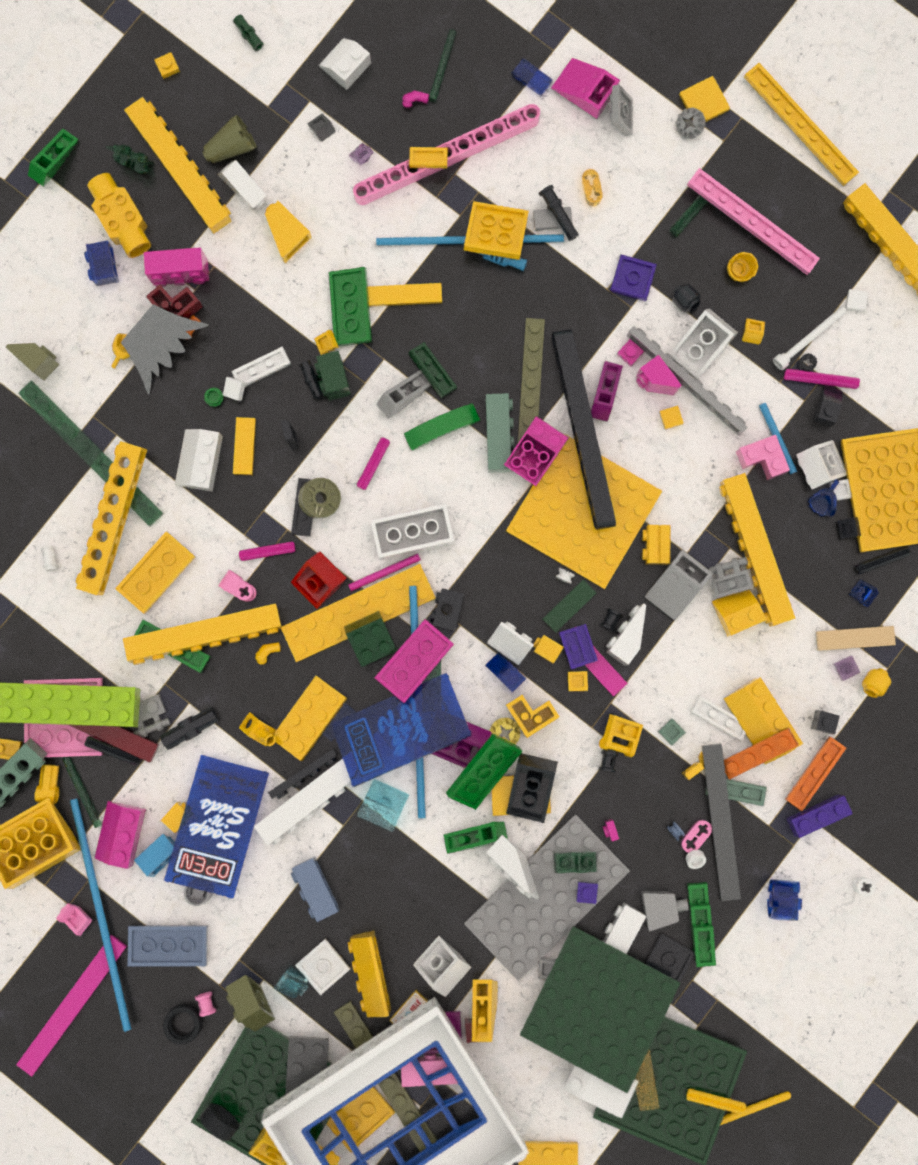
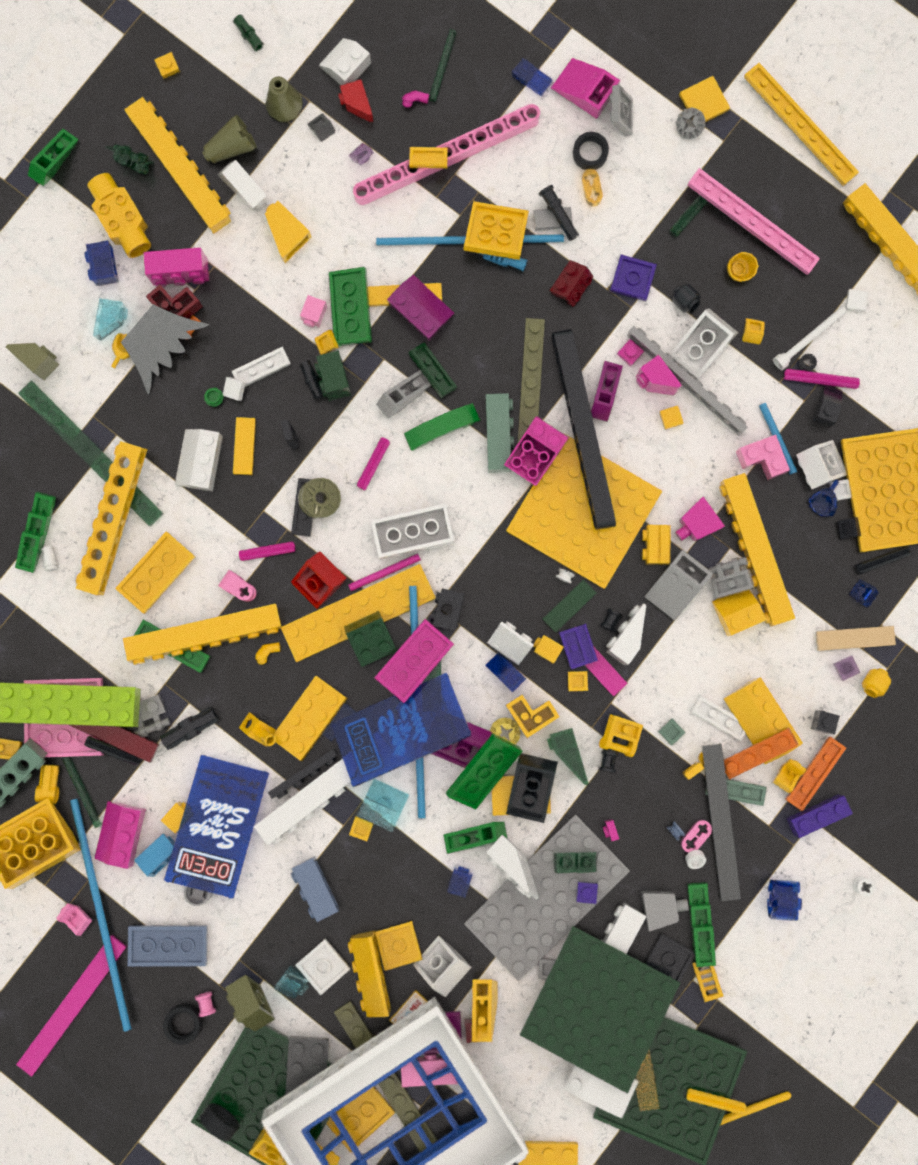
(35, 532): none -> green slope
(109, 317): none -> clear light blue slope
(283, 100): none -> olive cone
(313, 311): none -> bright pink brick
(355, 100): none -> red slope
(361, 828): none -> yellow tile
(398, 946): none -> yellow tile
(420, 307): none -> magenta slope
(460, 881): none -> clear blue brick
(566, 749): none -> clear green slope
(572, 282): none -> dark red bracket
(593, 137): none -> black tyre
(699, 521): none -> dark pink torso
(710, 997): none -> yellow slope
(789, 775): none -> yellow bracket

